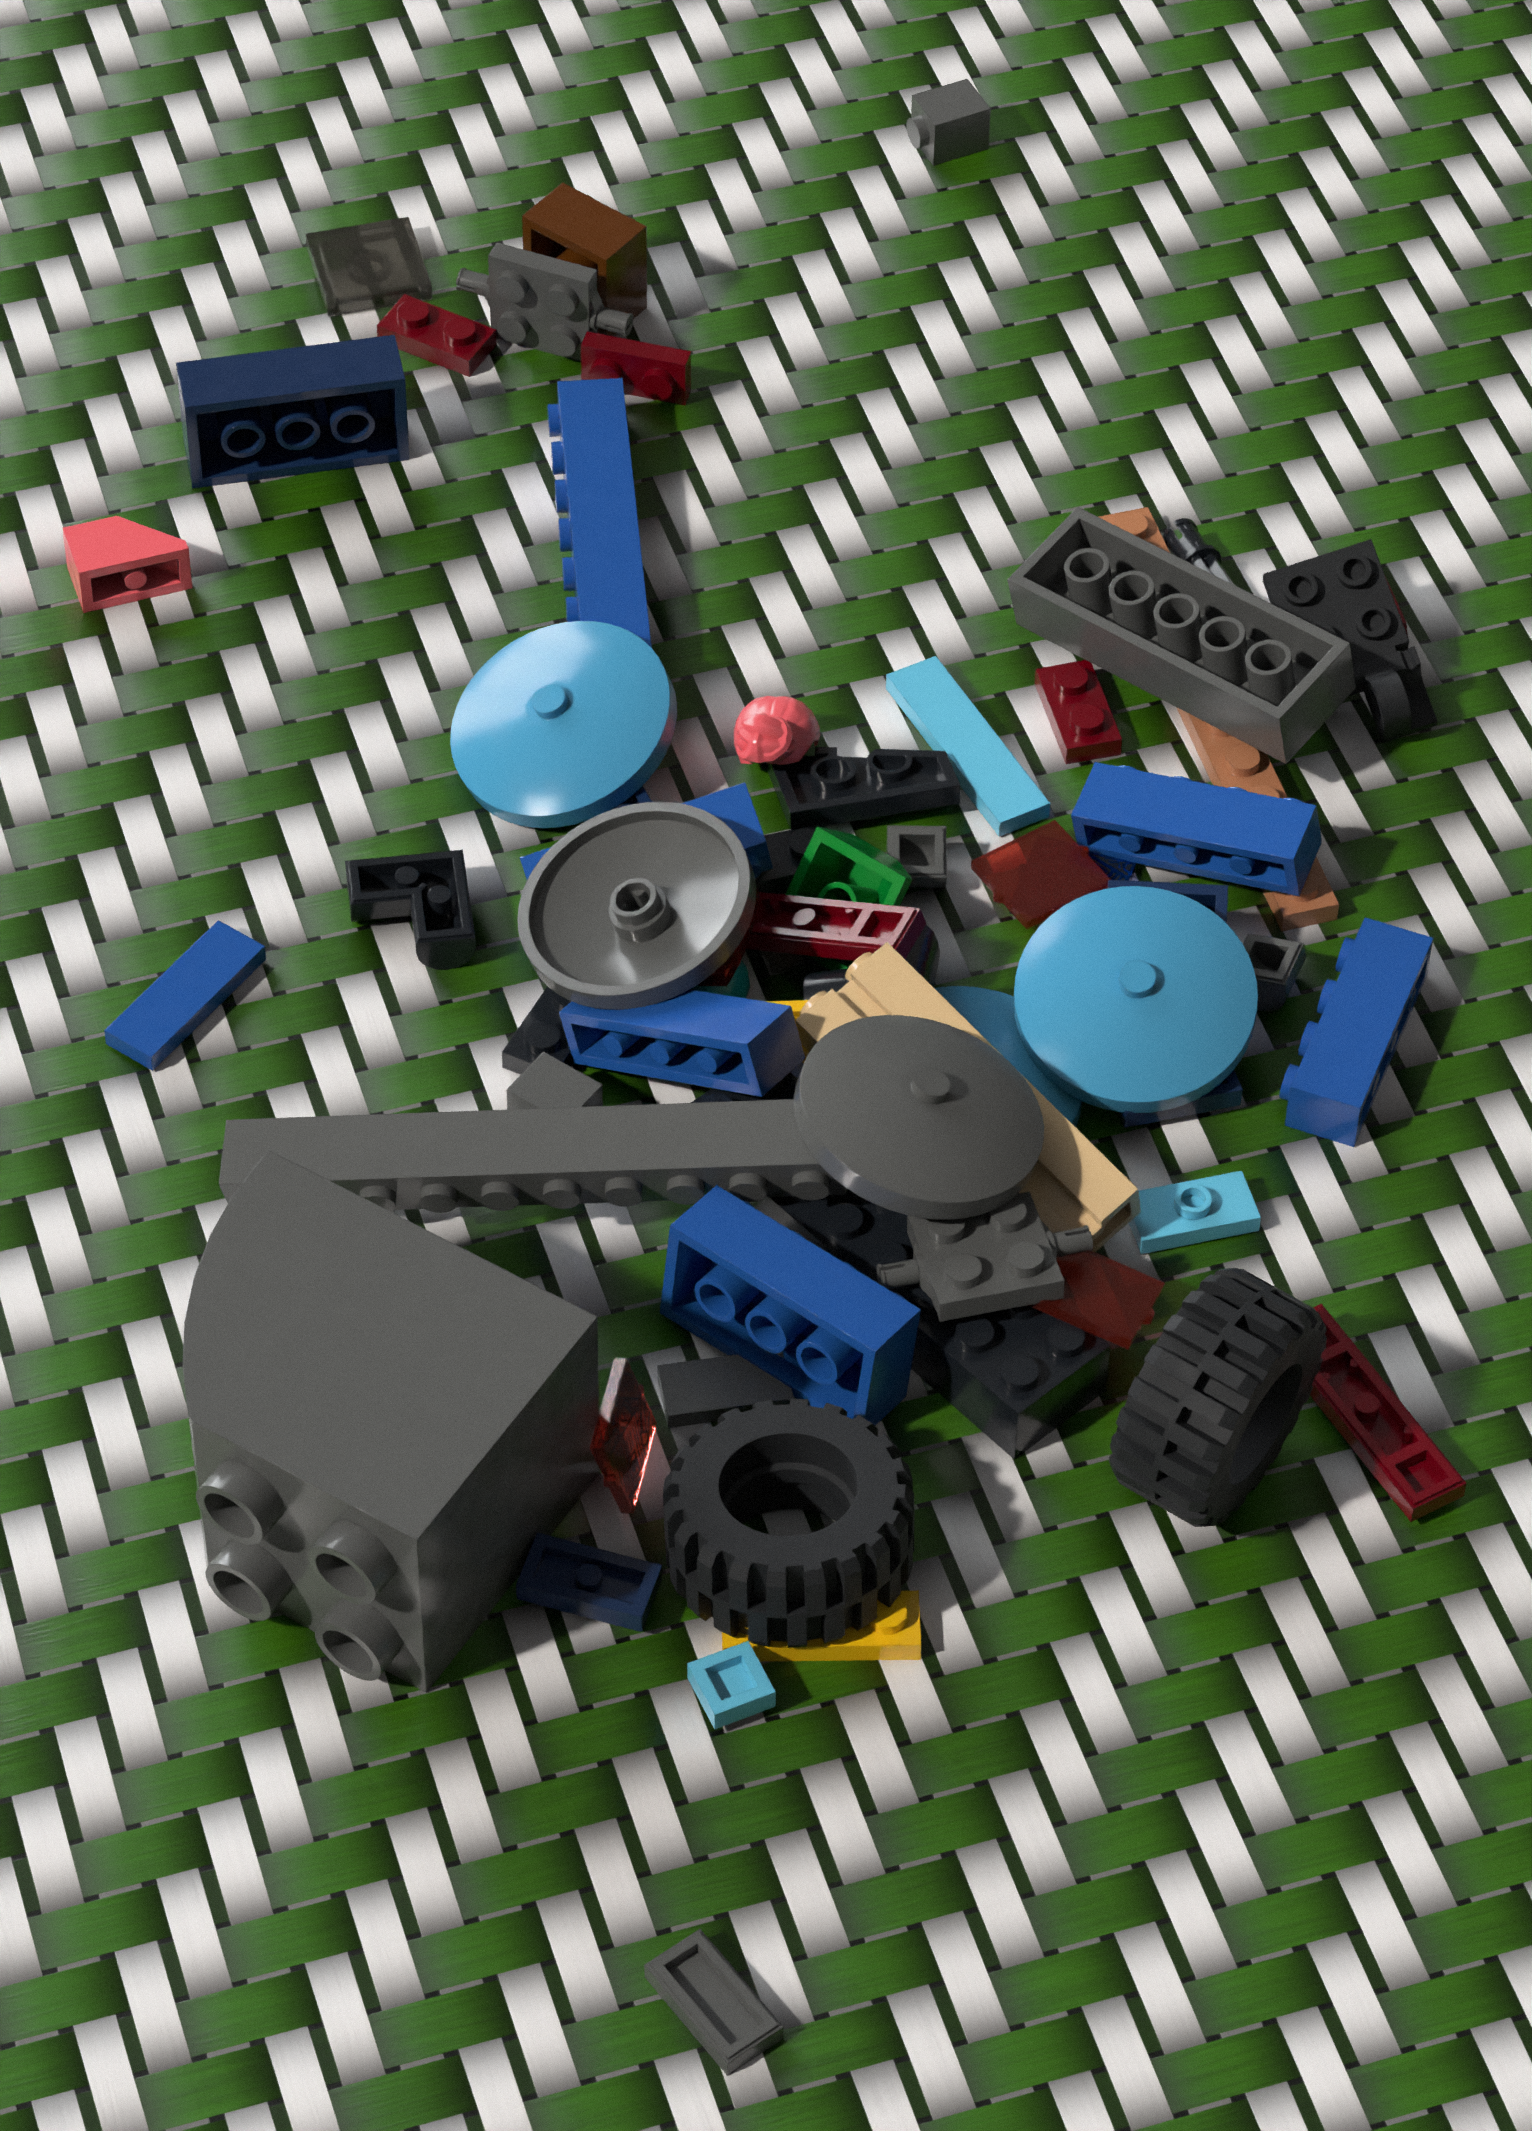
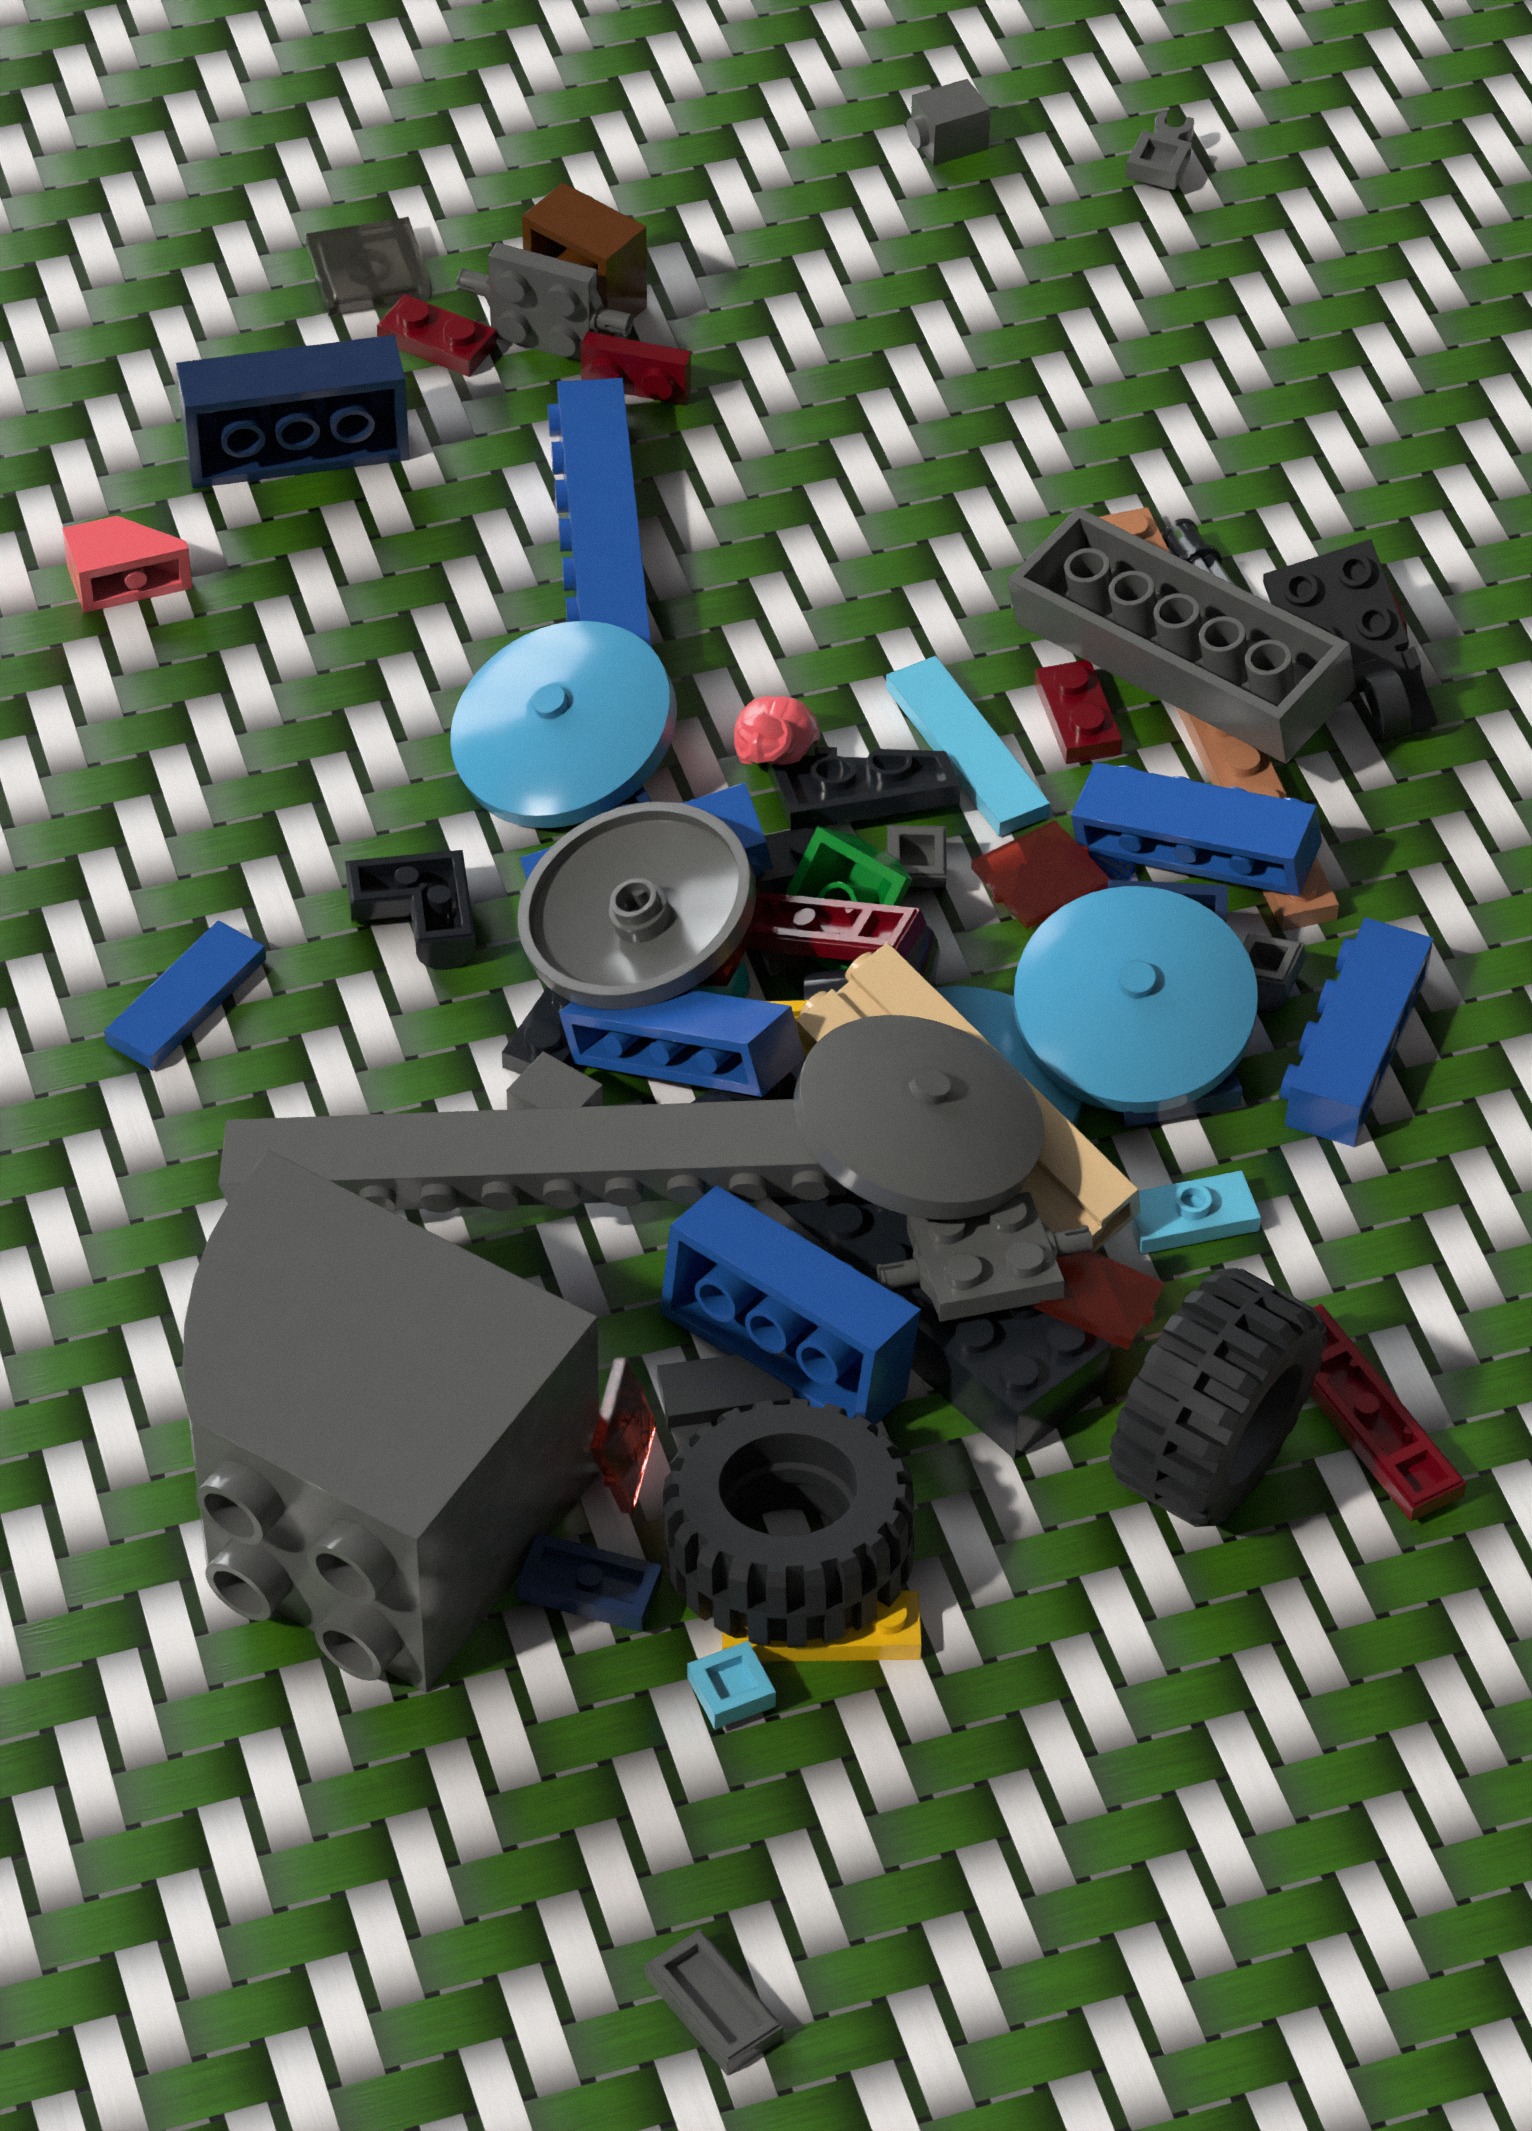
(1161, 155): none -> dark grey plate

